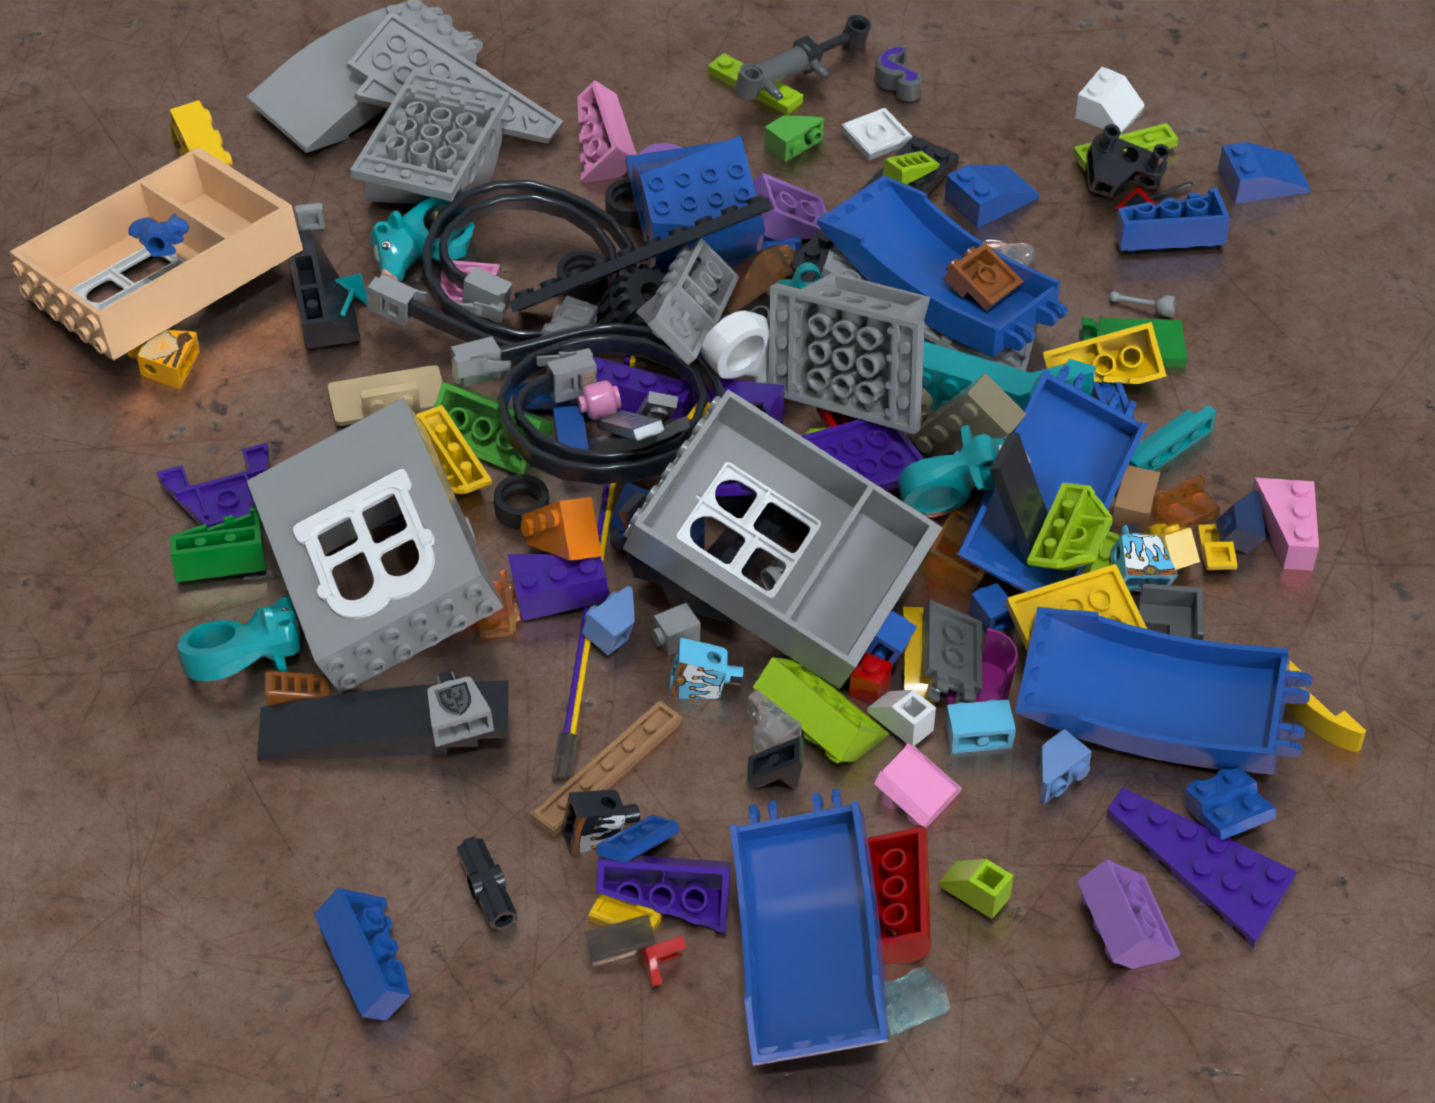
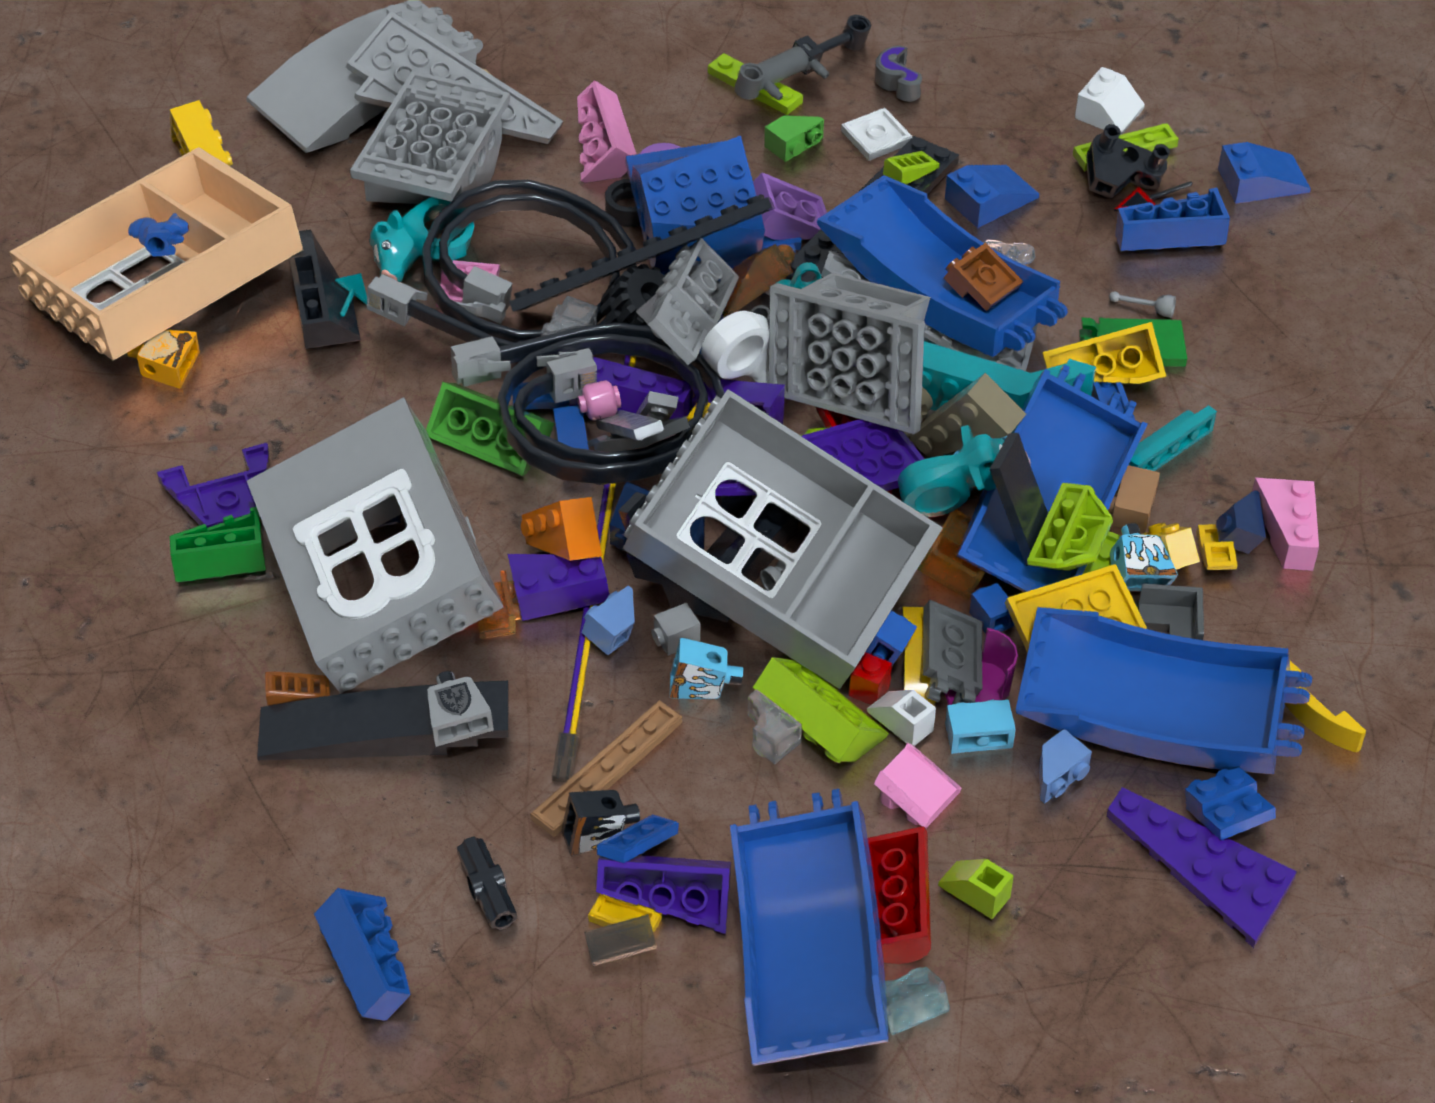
(226, 646): teal animal -> none
(310, 216): light grey tile -> none
(363, 396): tan bracket -> none
(454, 453): yellow wedge -> none
(518, 485): black tyre -> none
(582, 259): black tyre -> none
(659, 953): red tile -> none
(778, 762): black slope -> none
(1127, 916): medium lavender slope -> none
(1185, 504): clear orange bracket -> none

